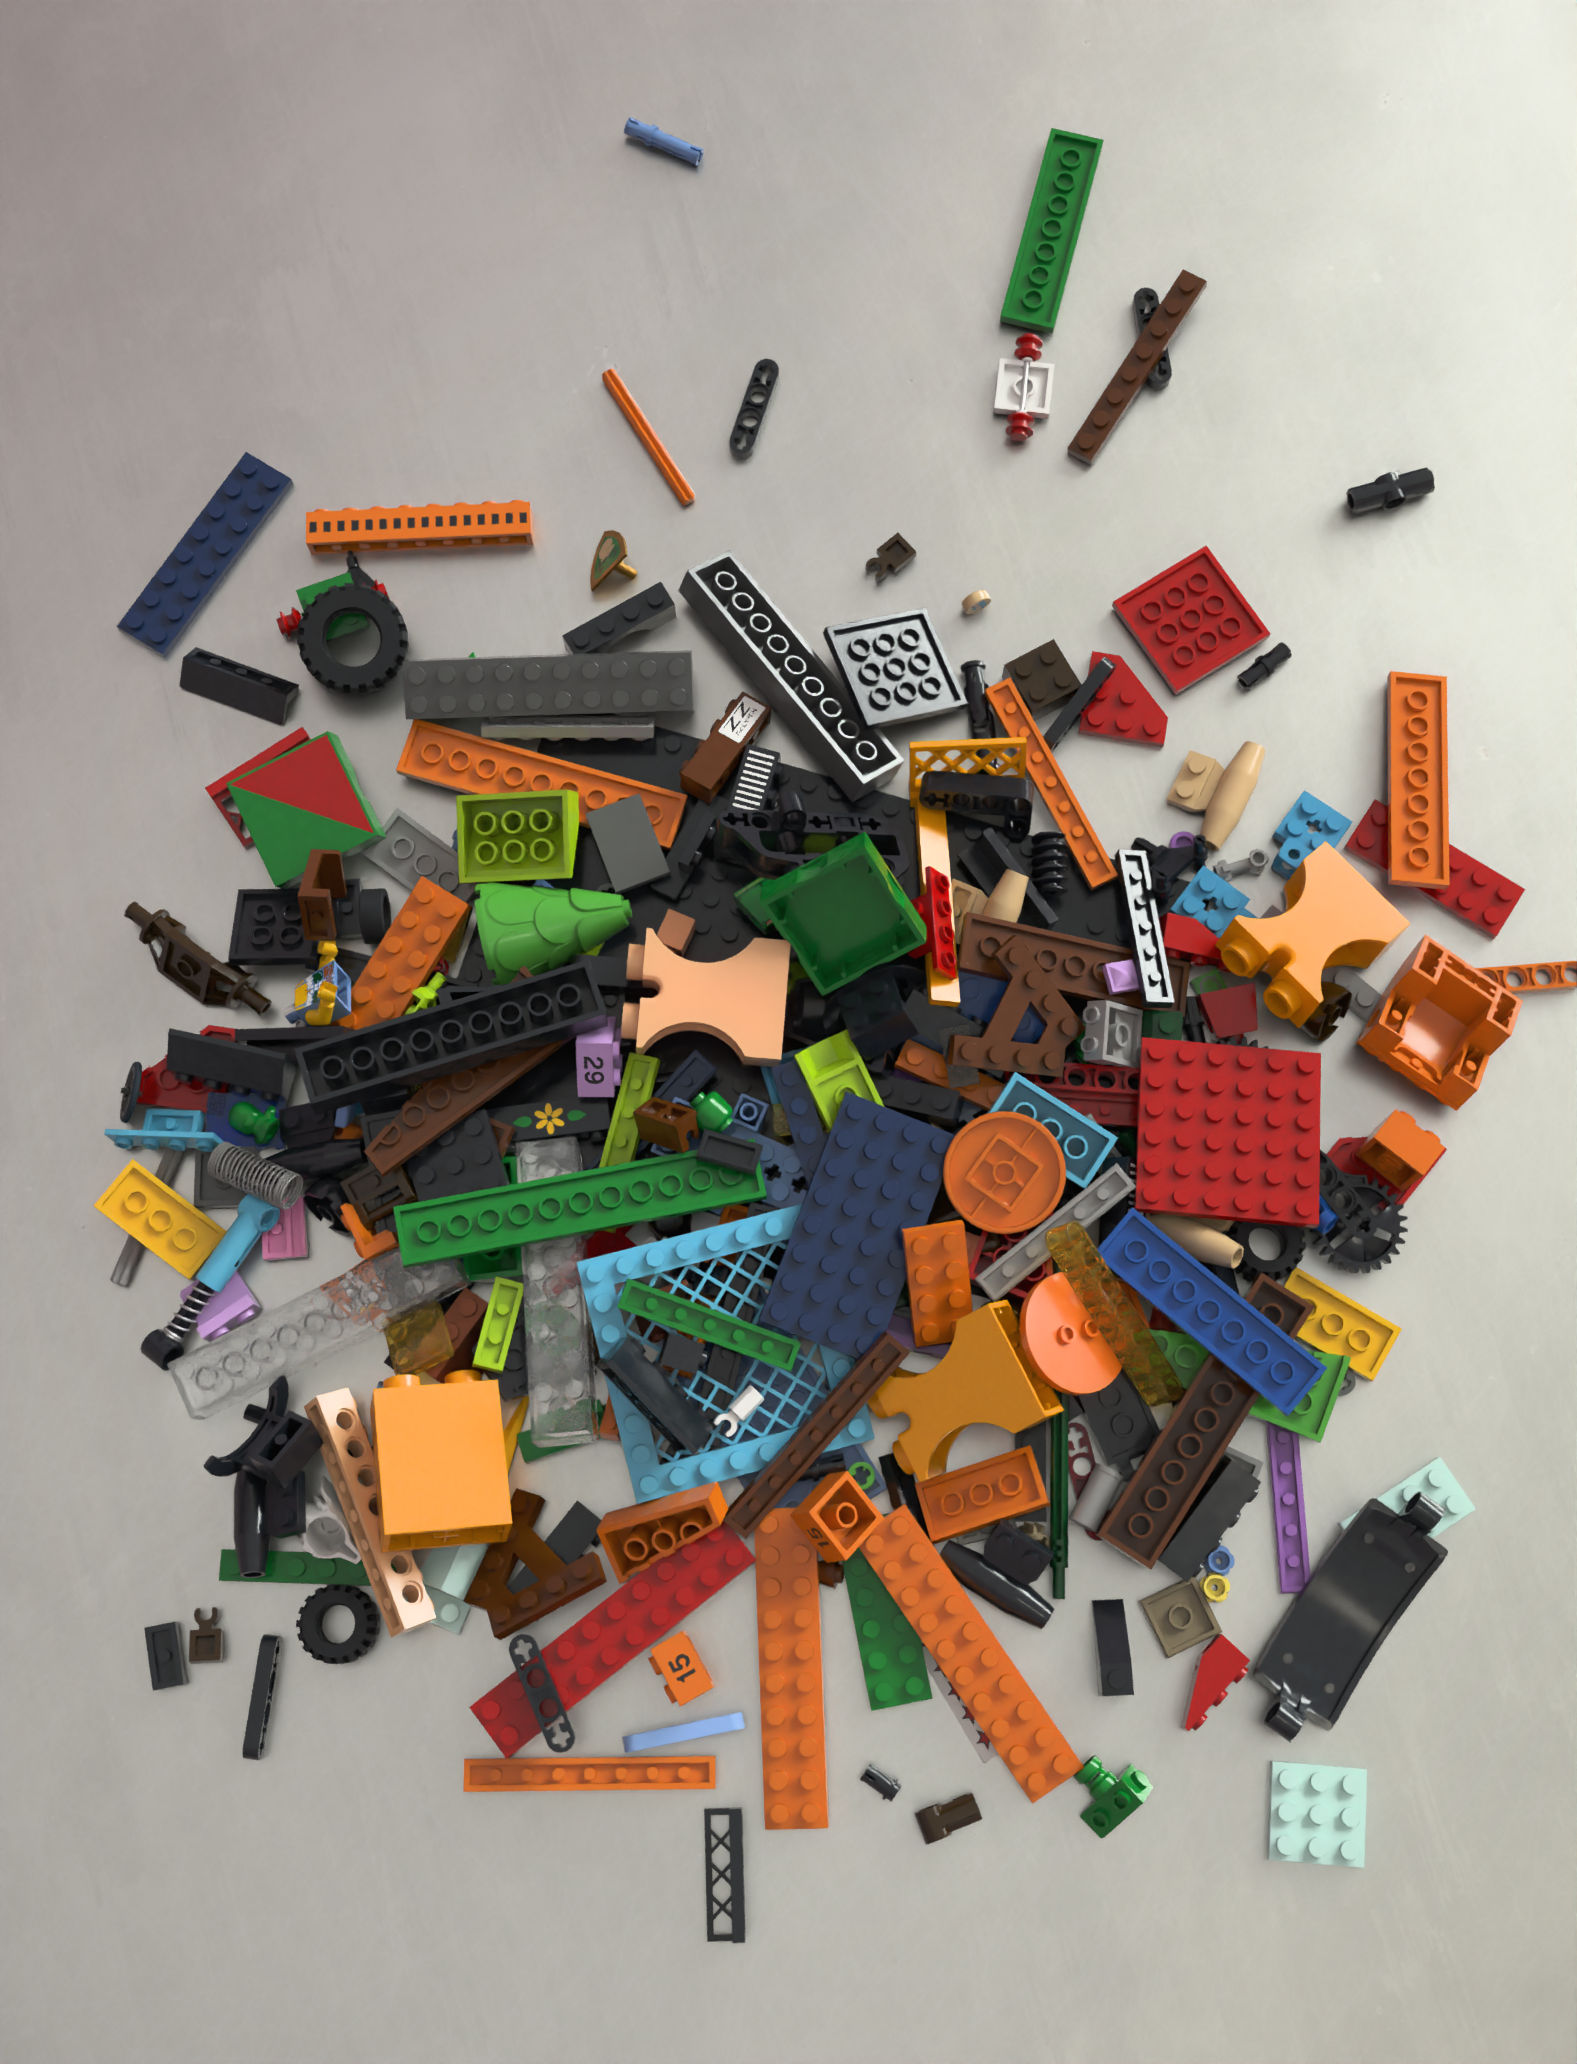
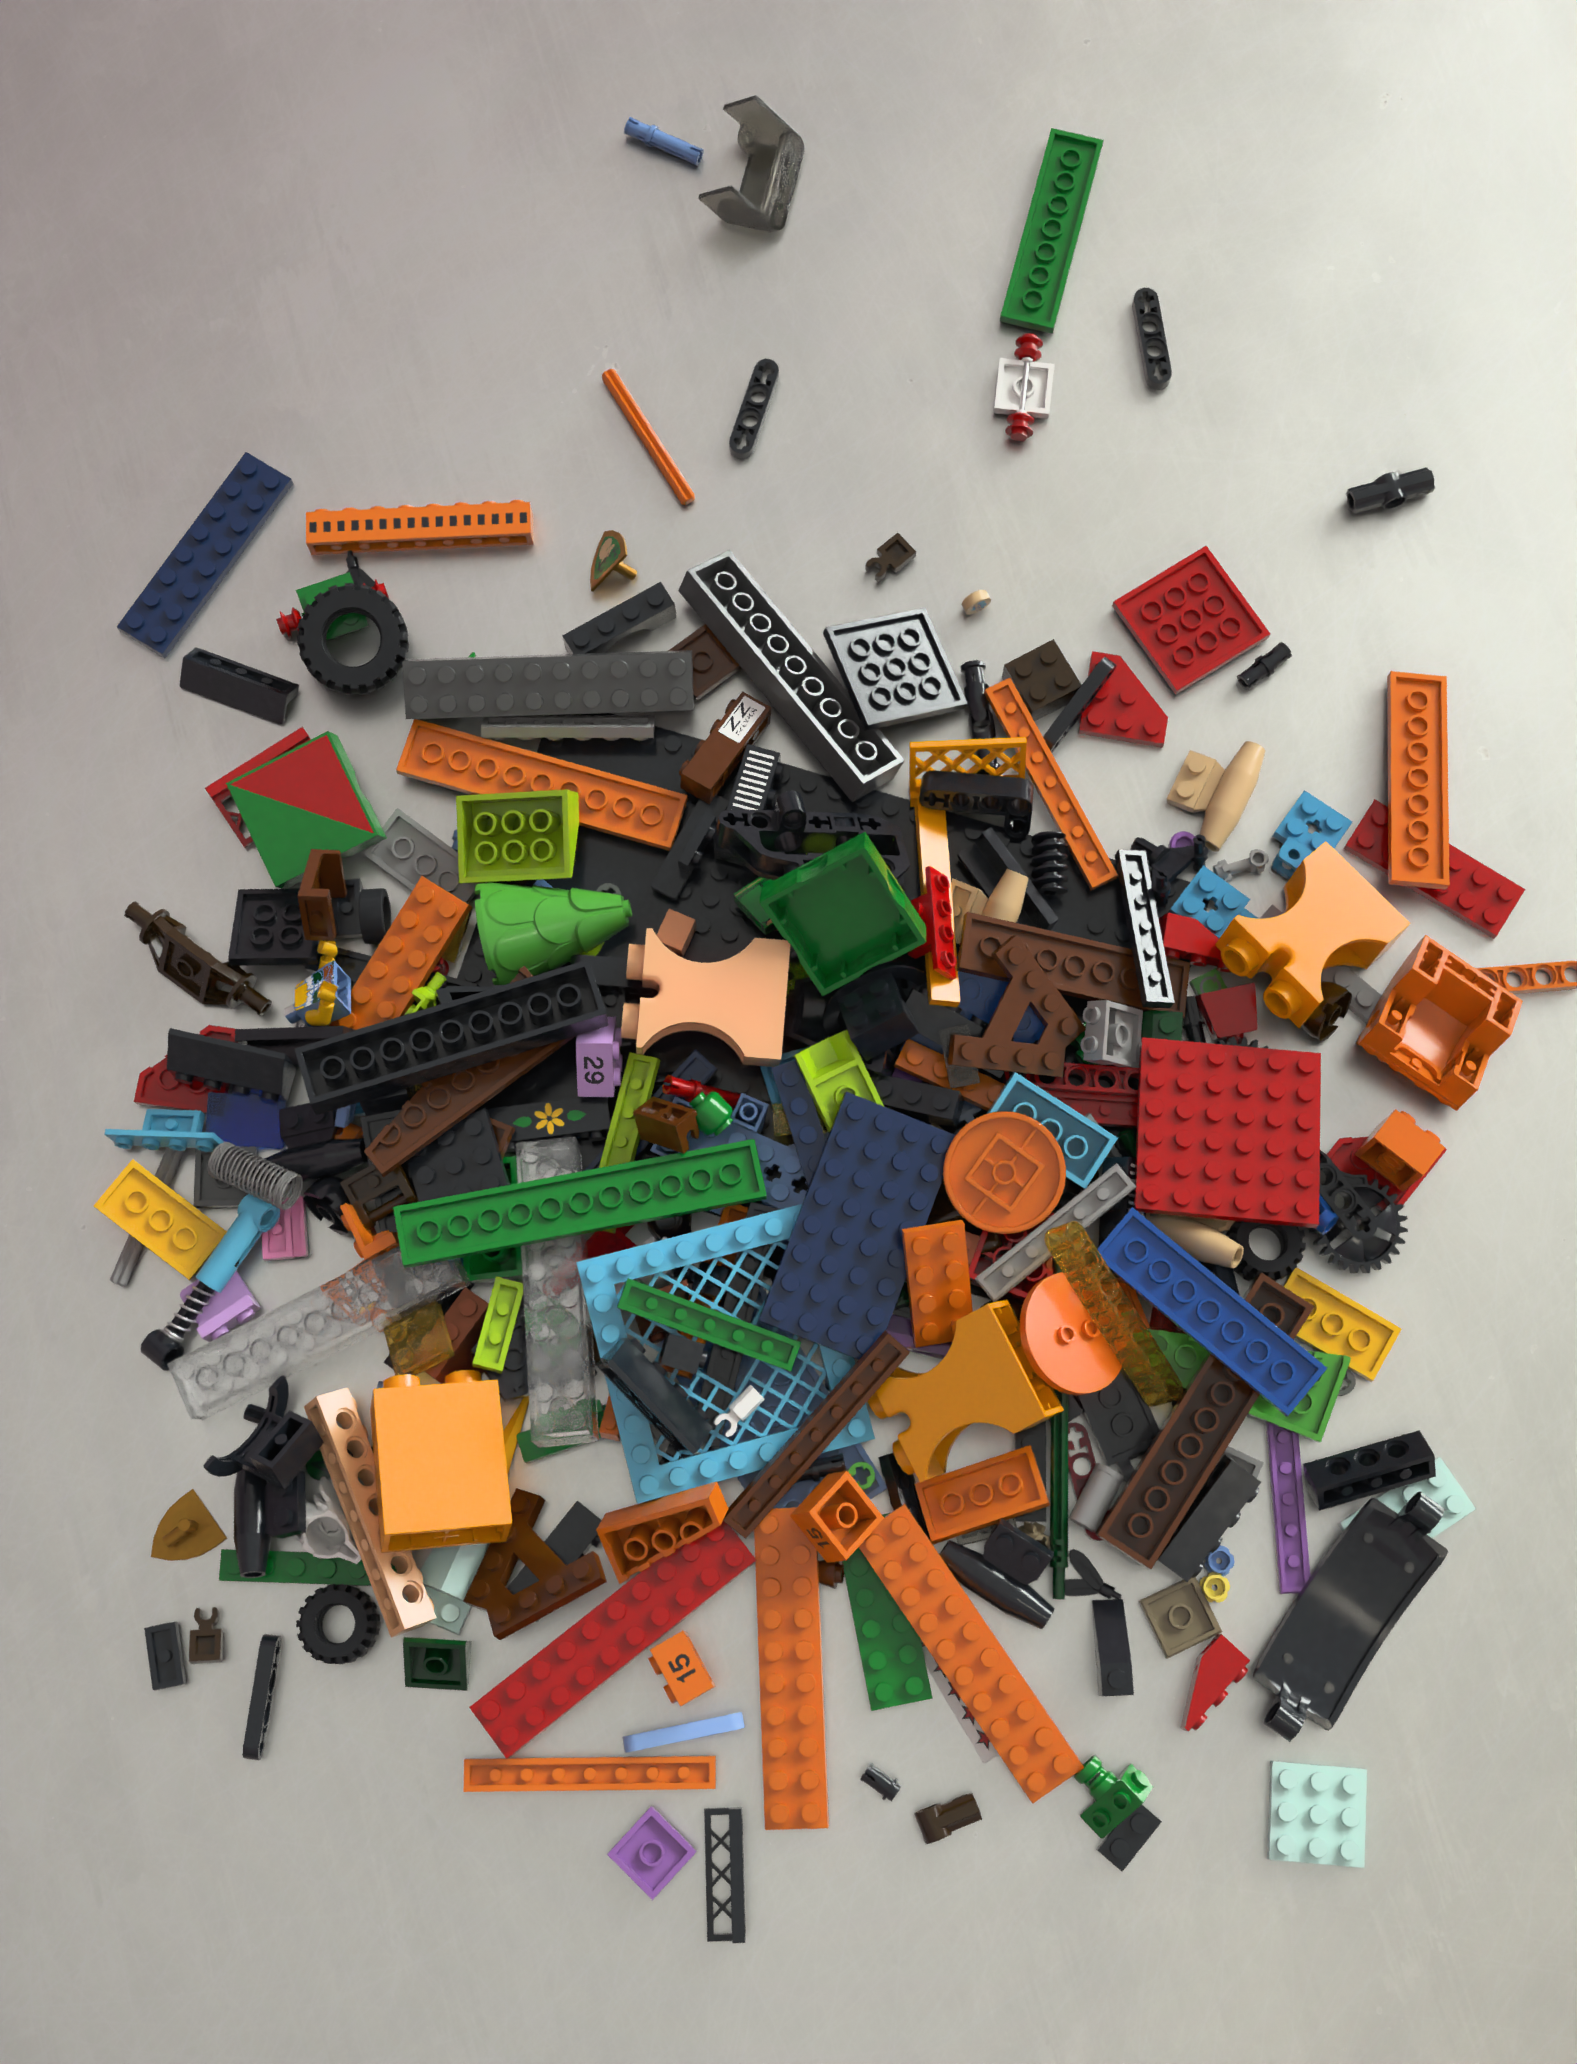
(131, 1092): black wheel -> none
(186, 1530): none -> pearl gold shield
(251, 1121): green animal -> none
(316, 1467): none -> dark green tile
(436, 1663): none -> dark green slope
(537, 1695): black beam -> none
(627, 844): dark grey tile -> none
(652, 1852): none -> medium lavender plate
(691, 1088): none -> red pin
(710, 660): none -> reddish brown plate
(729, 1152): black tile -> none
(770, 172): none -> clear smoke windscreen
(1091, 1580): none -> black piece
(1120, 977): lavender tile -> none
(1129, 1837): none -> black plate
(1137, 367): reddish brown plate -> none
(1369, 1470): none -> black brick

